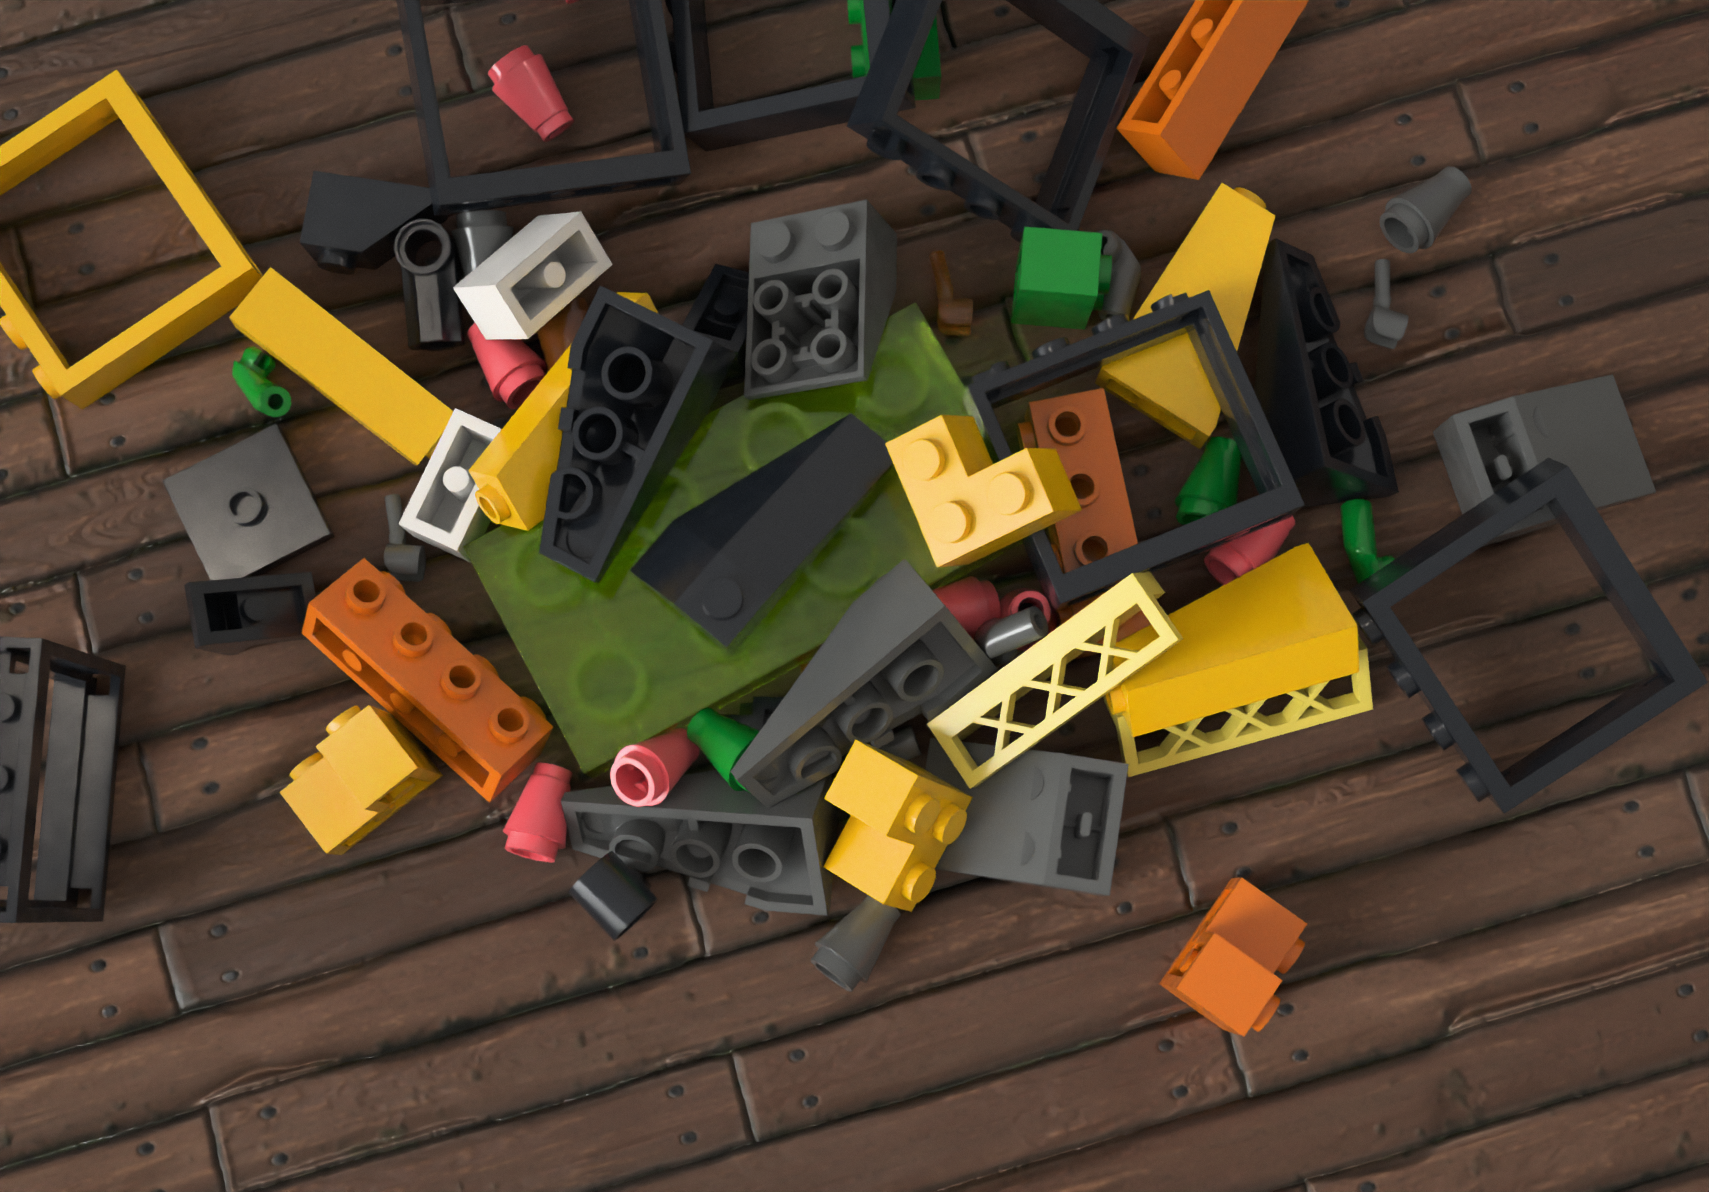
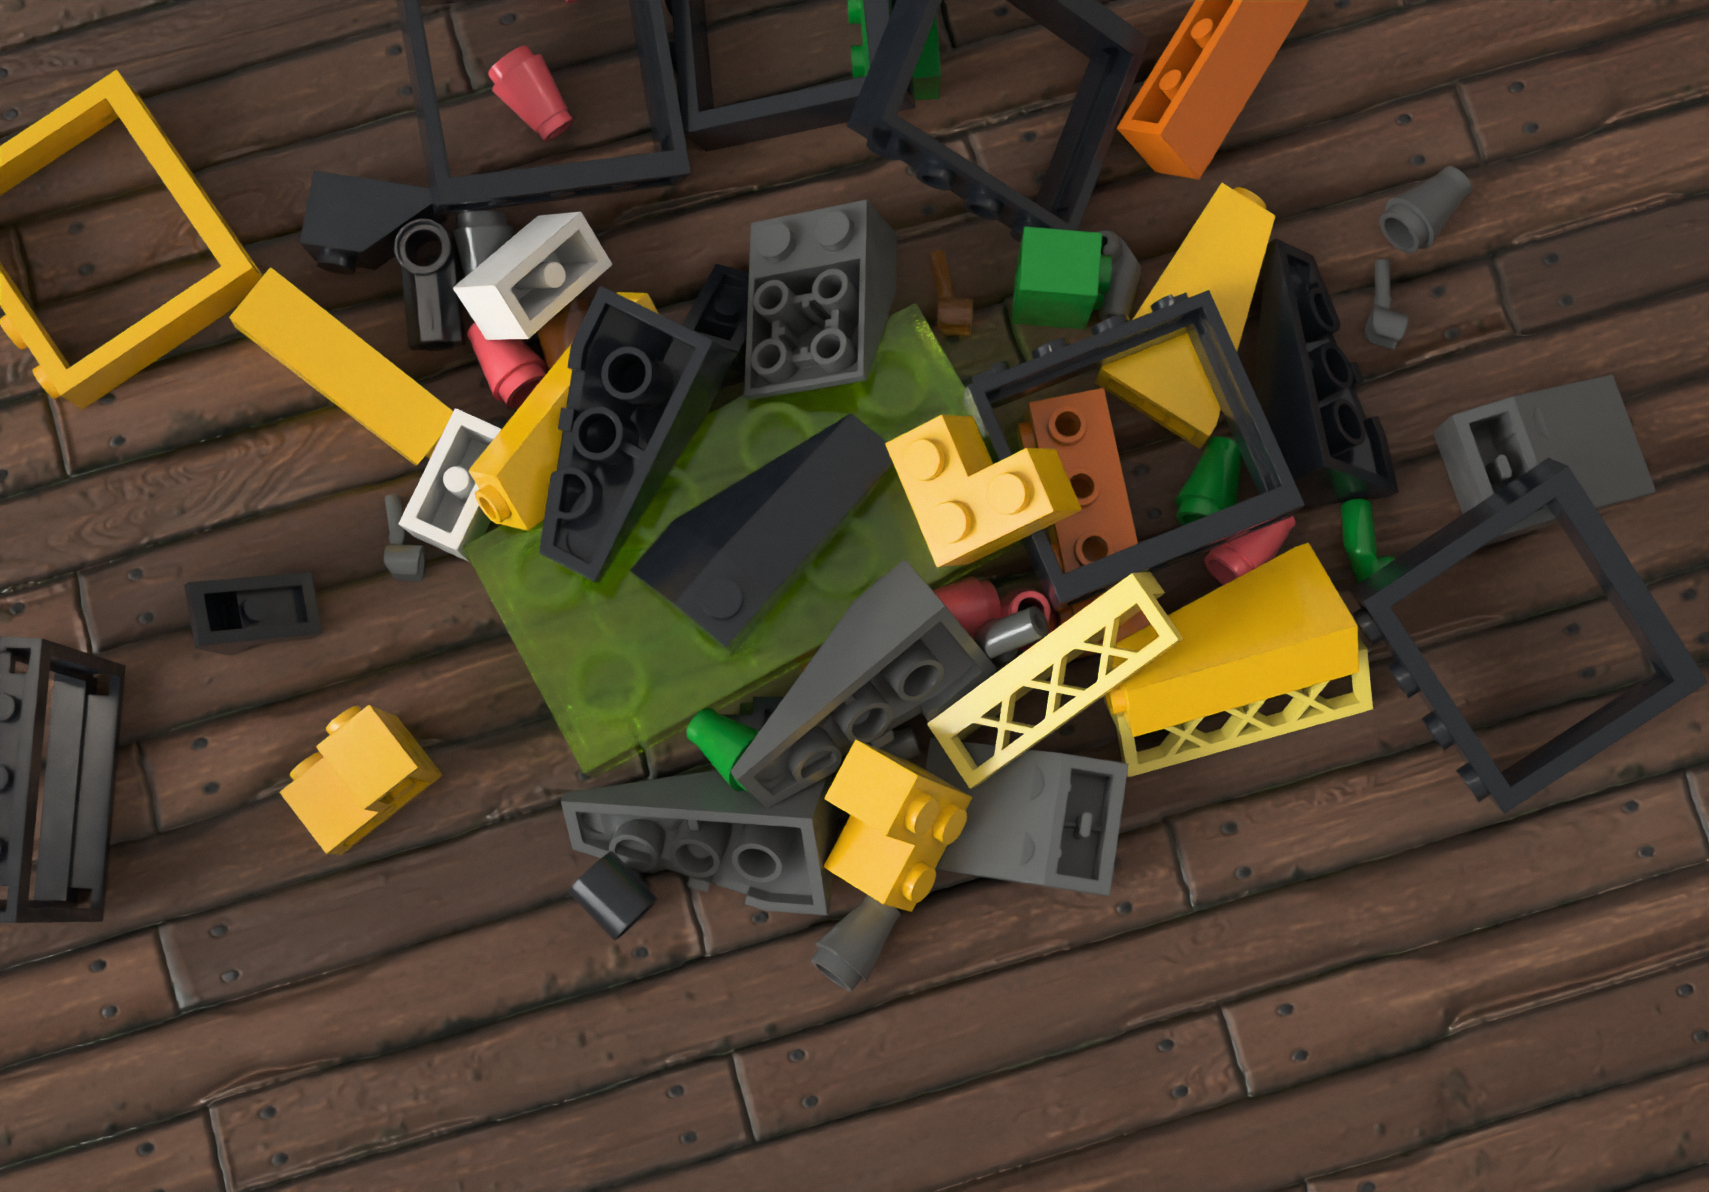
(248, 507): plate -> none
(251, 377): green arm -> none
(427, 678): orange brick -> none
(538, 820): coral cone -> none
(651, 768): coral cone -> none
(1233, 959): orange brick -> none

